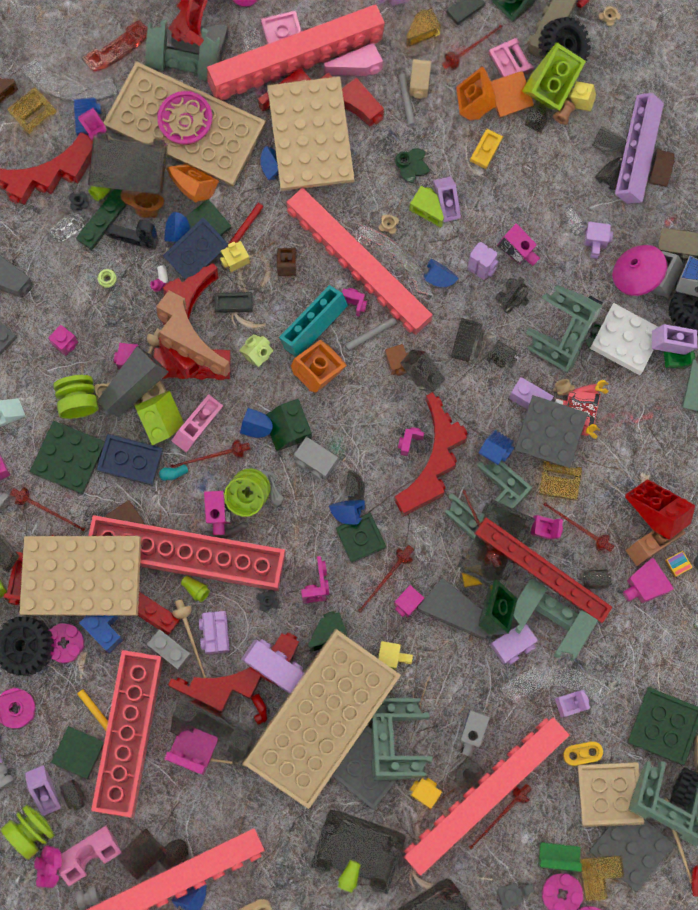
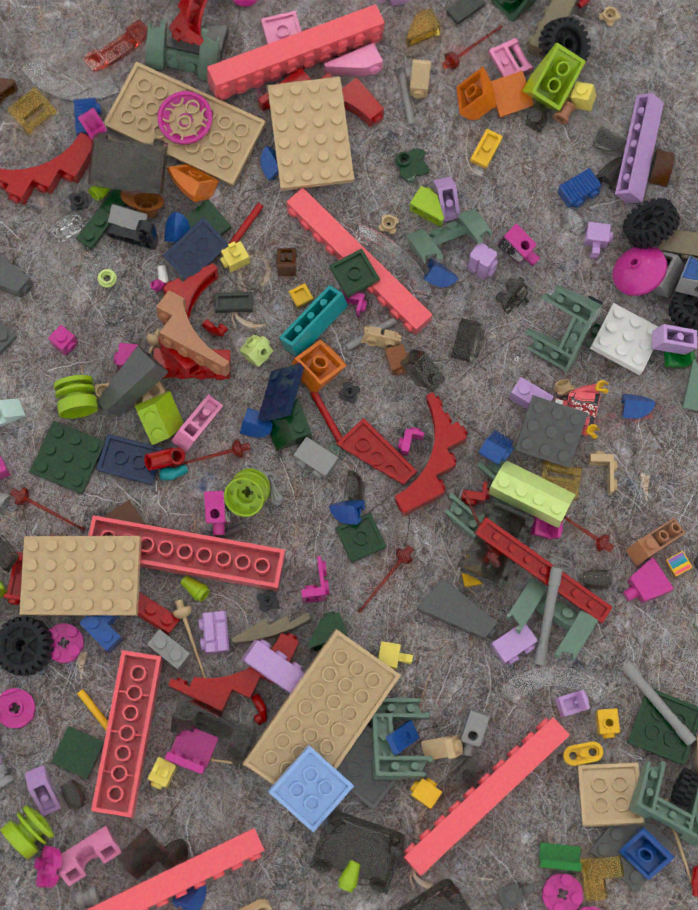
(125, 216): none -> light grey slope
(162, 773): none -> light yellow brick
(164, 458): none -> red piece
(213, 330): none -> red arm
(265, 631): none -> dark tan slope
(281, 392): none -> dark blue plate
(301, 295): none -> yellow tile
(310, 788): none -> light blue plate
(326, 415): none -> red bar
(349, 397): none -> black plate
(354, 273): none -> dark green tile
(373, 337): none -> tan hinge
(375, 451): none -> red wing
(402, 737): none -> blue plate
(408, 602): dark pink brick -> none
(443, 747): none -> tan bracket
(469, 223): none -> sand green wedge
(477, 497): none -> red bracket
(497, 609): dark green slope -> none
(502, 355): clear smoke brick -> none
(520, 796): clear red sword -> none
(531, 493): none -> yellowish green slope
(542, 647): none -> light grey piece
(580, 188): none -> blue brick
(599, 458): none -> tan bracket
(607, 723): none -> yellow brick
(636, 406): none -> blue brick
(646, 853): none -> blue slope
(651, 223): none -> black wheel
(661, 508): red slope -> none
(681, 729): none -> light grey piece

